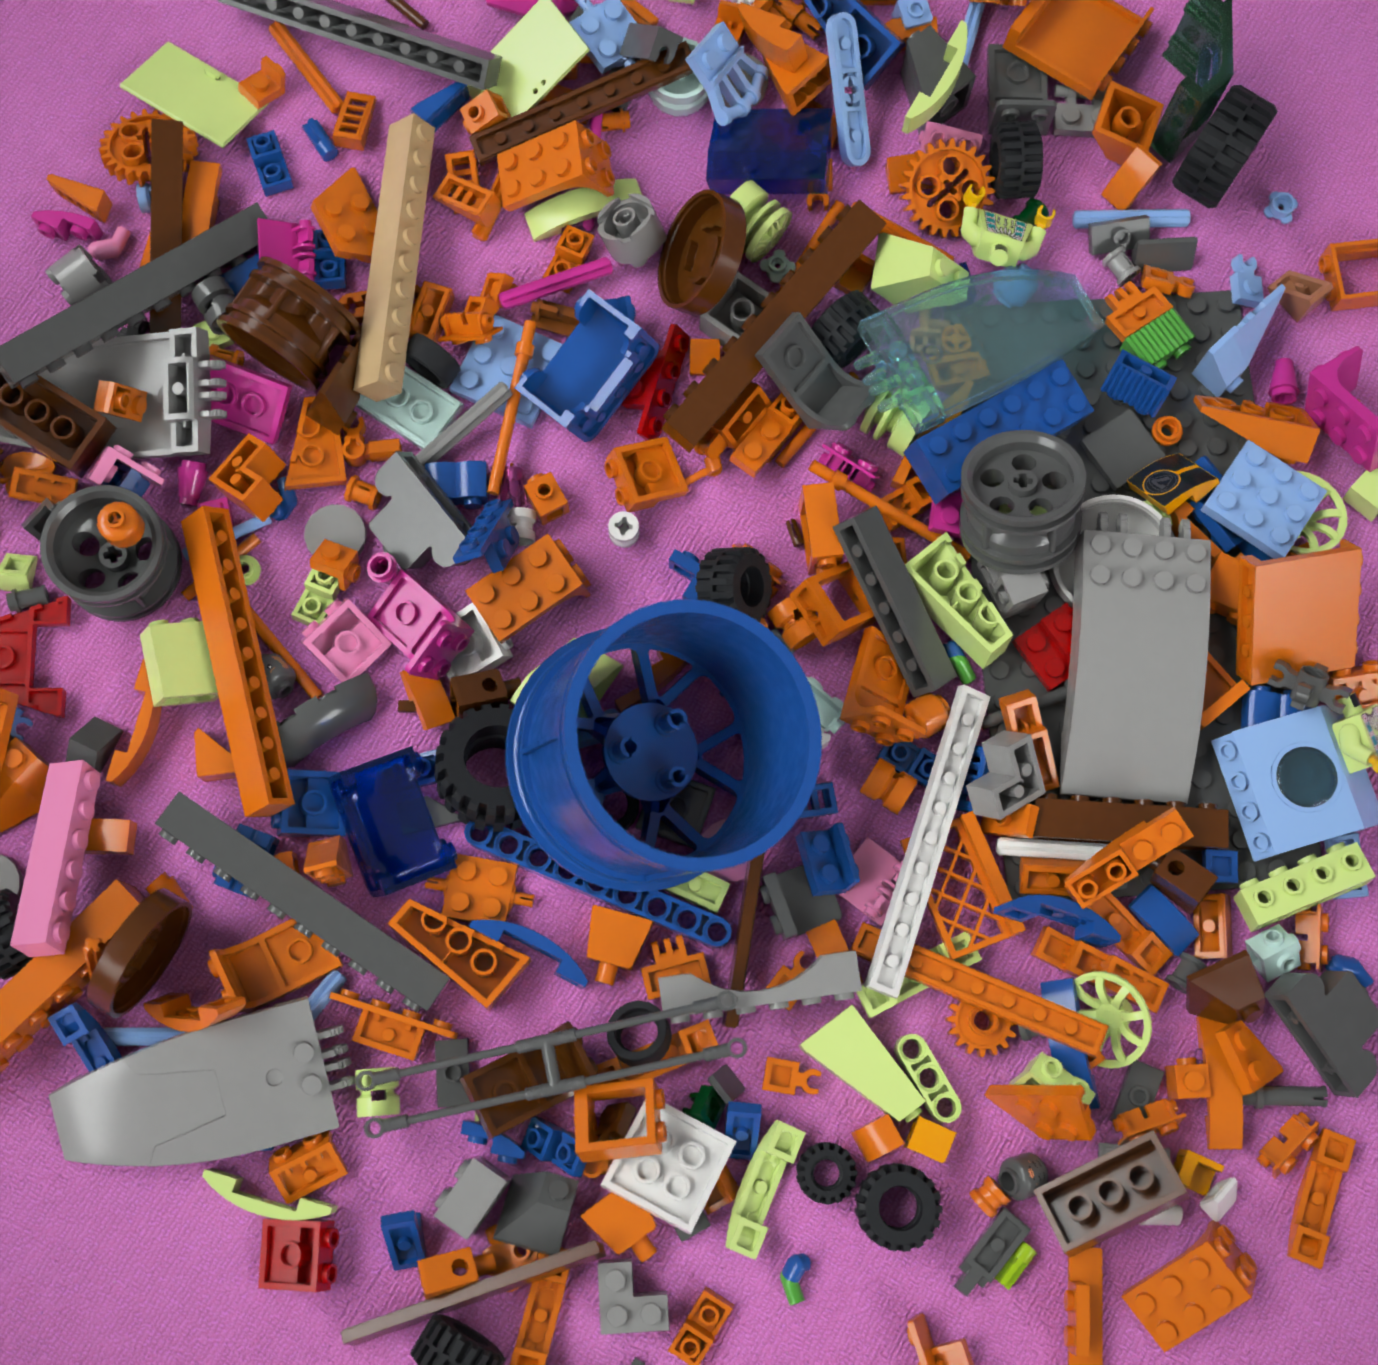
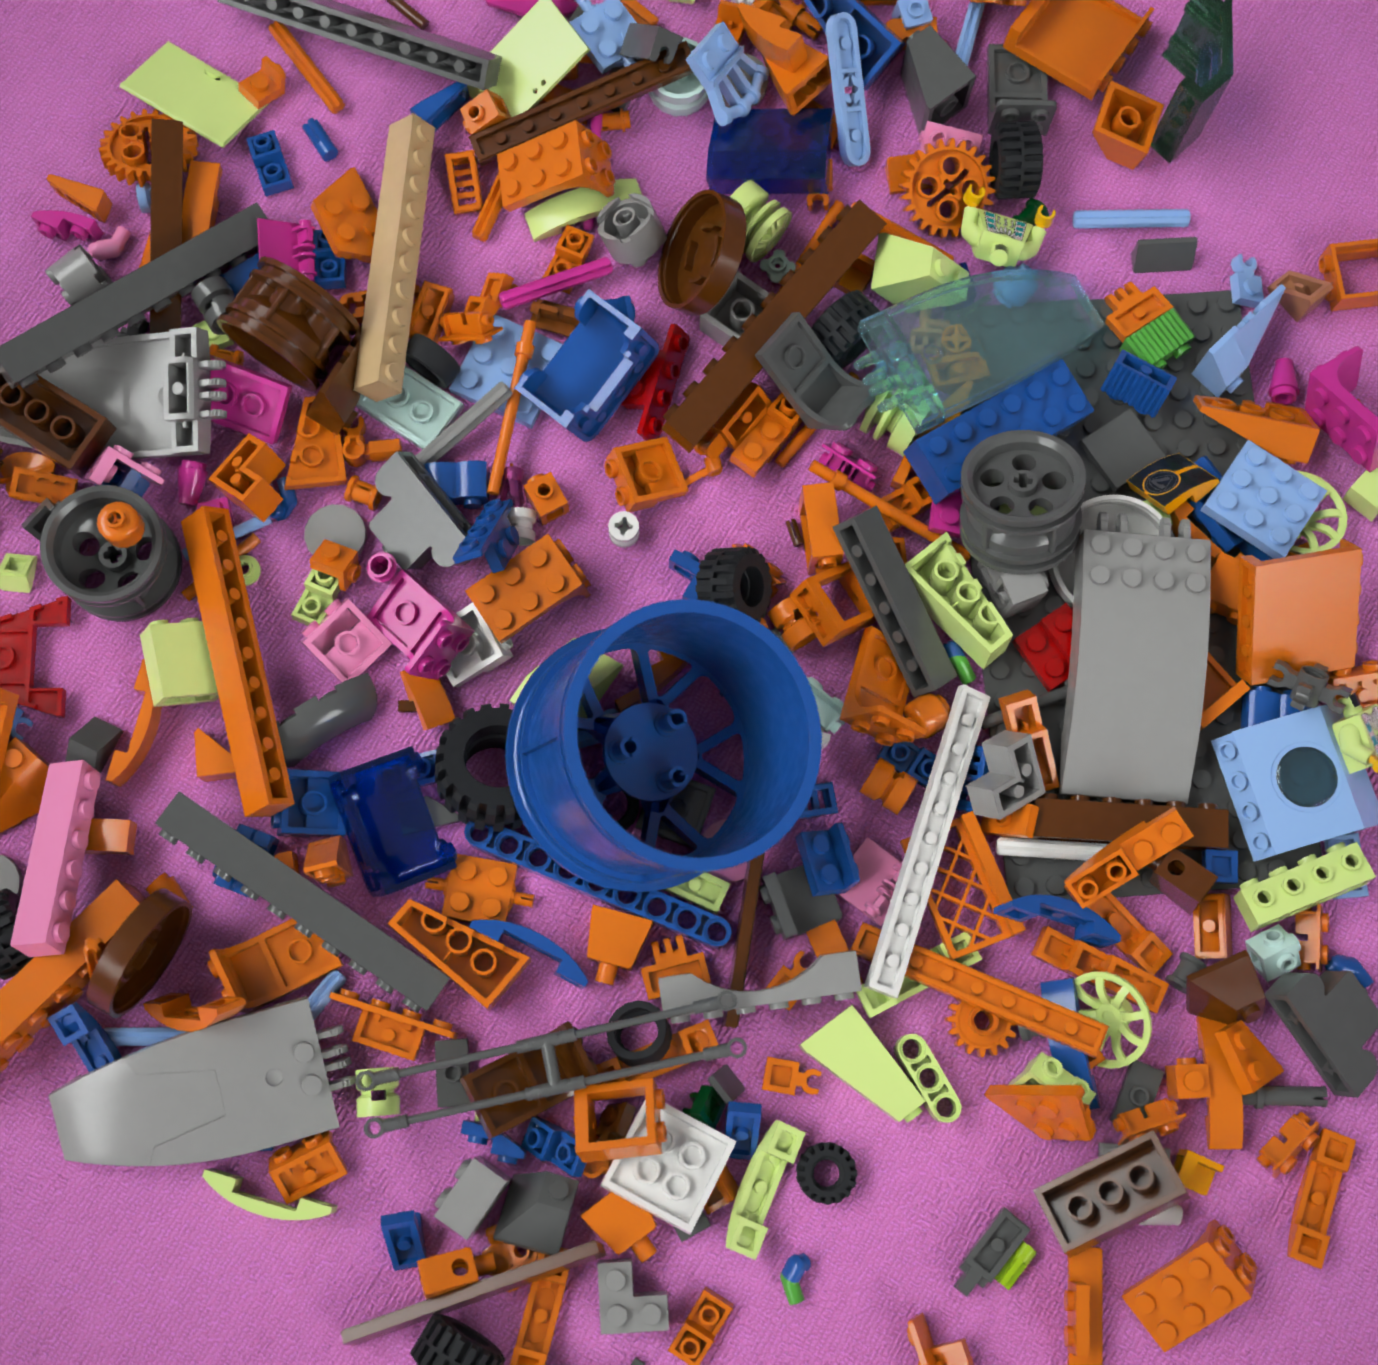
(27, 598): dark grey pin -> none
(120, 401): orange slope -> none
(278, 648): orange bar -> none
(279, 675): dark grey head -> none
(298, 1255): red plate -> none
(354, 140): orange slope -> none
(480, 689): reddish brown torso -> none
(483, 209): orange slope -> none
(701, 353): orange slope -> none
(877, 1137): orange brick -> none
(926, 107): yellowish green slope -> none
(926, 1214): black tyre -> none
(929, 1139): light orange panel -> none
(989, 1196): orange wheel -> none
(1022, 1175): dark grey head -> none
(1045, 875): orange slope -> none
(1074, 118): light grey plate -> none
(1111, 234): dark grey plate -> none
(1121, 266): light grey bush -> none
(1131, 178): orange slope -> none
(1163, 919): blue slope -> none
(1166, 281): orange plate -> none
(1170, 423): orange plate -> none
(1220, 1198): white slope -> none
(1224, 146): black tyre -> none
(1284, 200): light blue plate -> none

